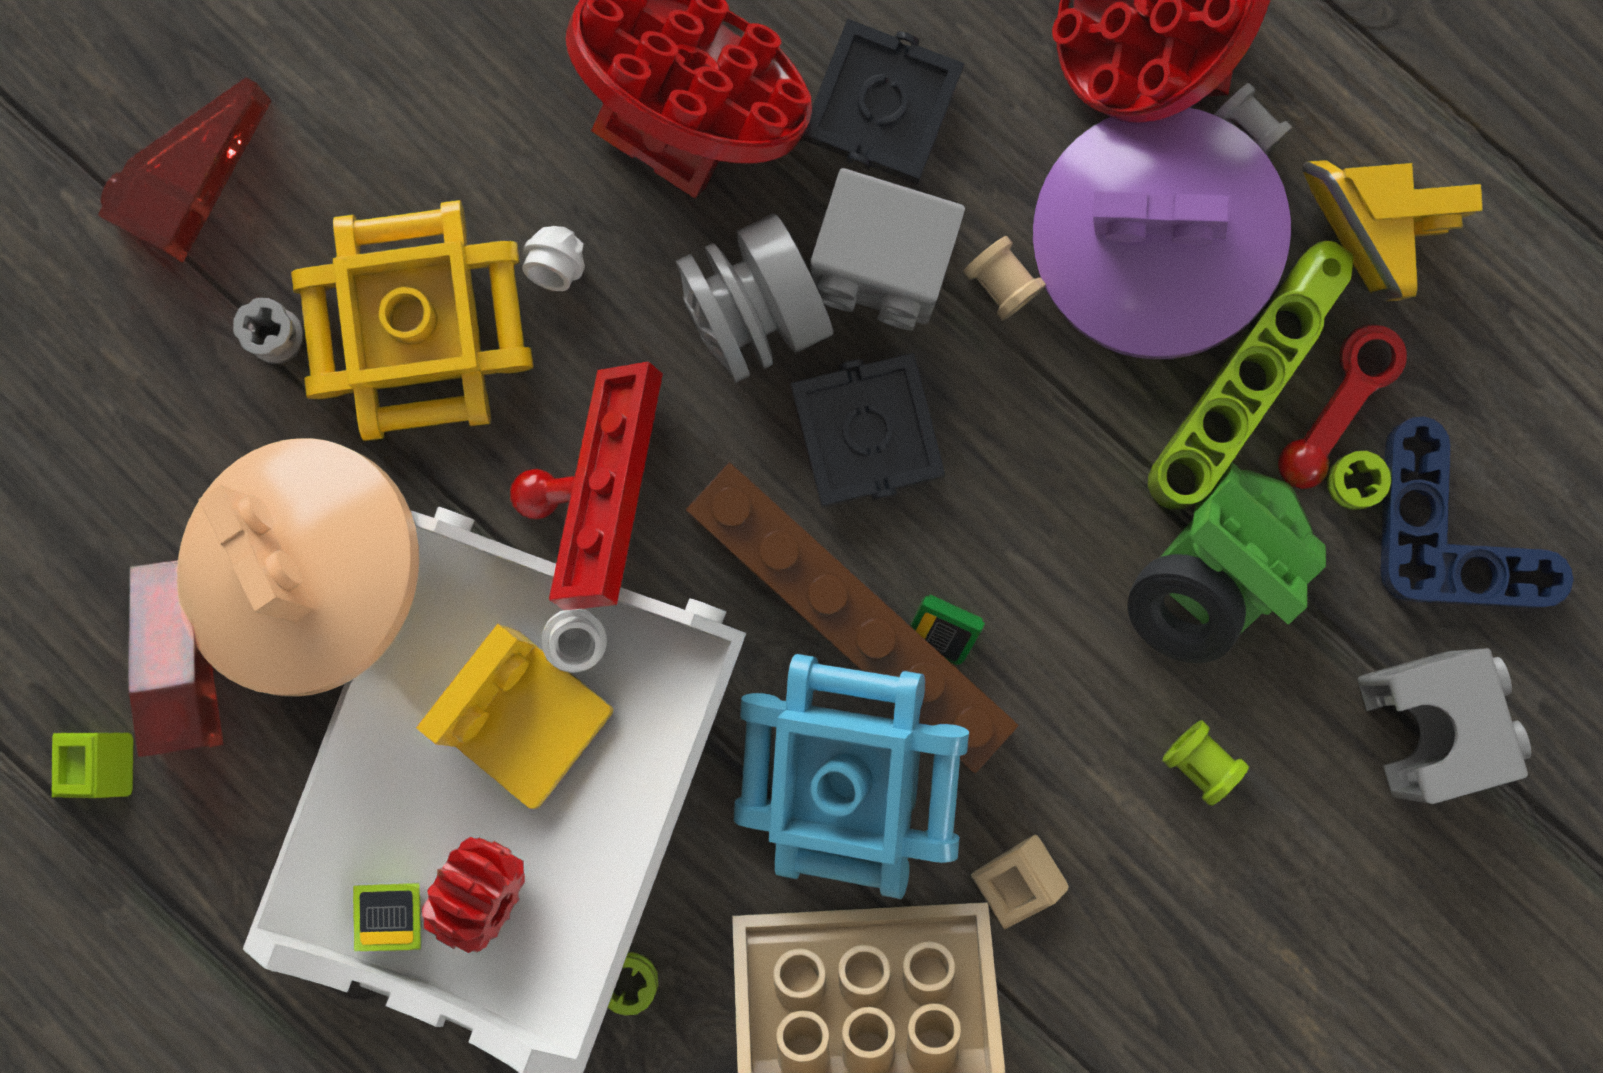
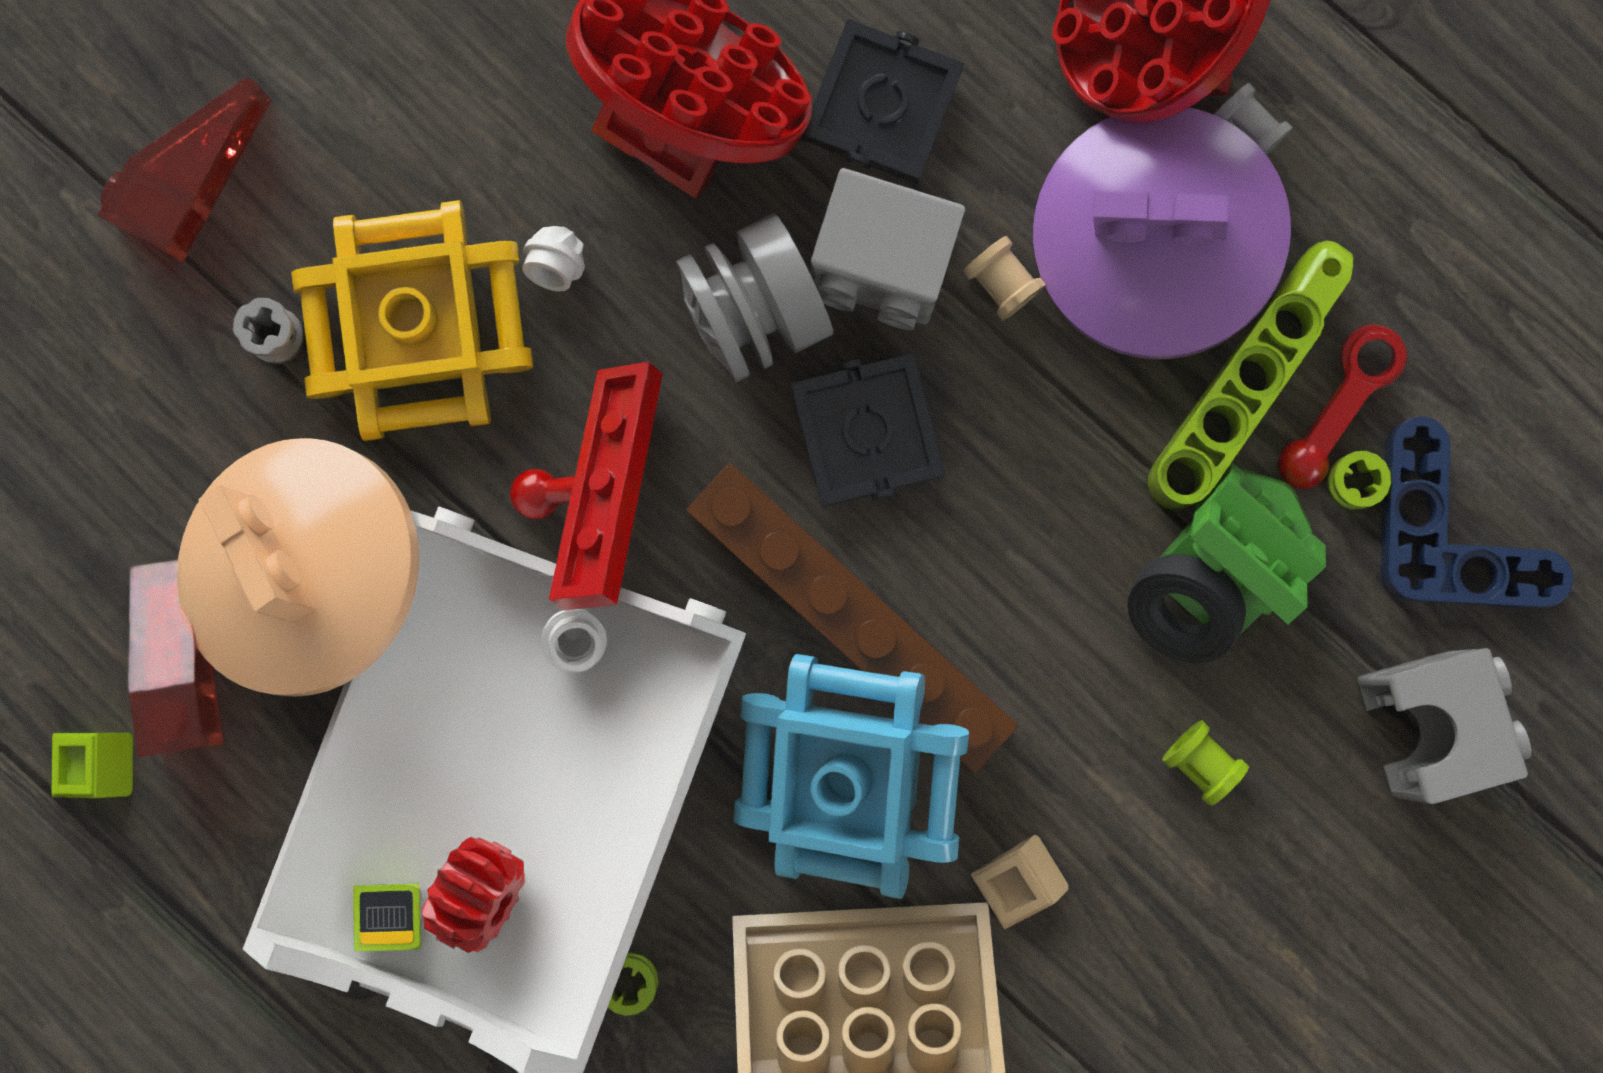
(517, 715): yellow bracket -> none
(947, 628): slope -> none
(1380, 215): yellow piece -> none

